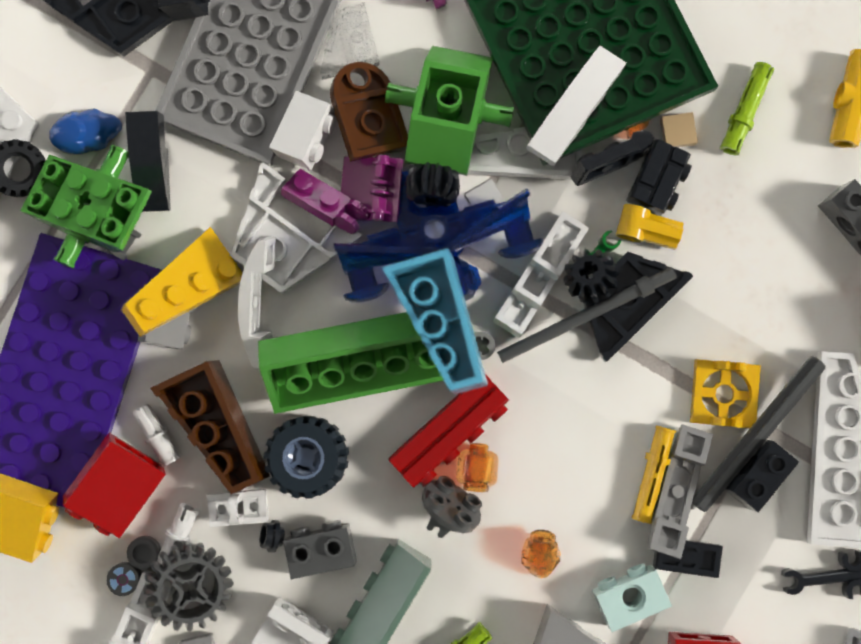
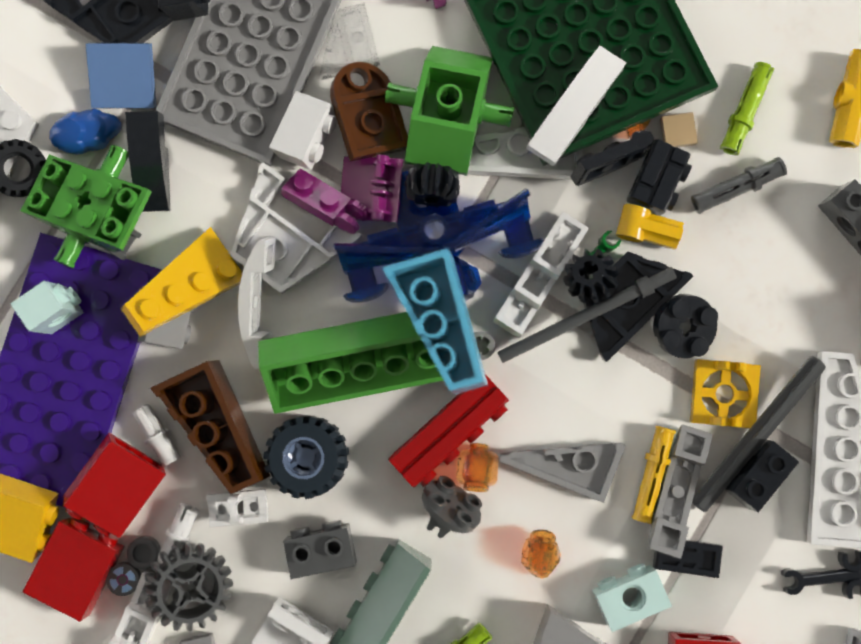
(48, 307): none -> light aqua brick
(73, 568): none -> red brick
(121, 75): none -> medium blue tile
(271, 536): black plate -> none
(484, 192): white sticker -> none
(578, 468): none -> light grey wing
(702, 331): none -> black plate
(771, 170): none -> dark grey pin

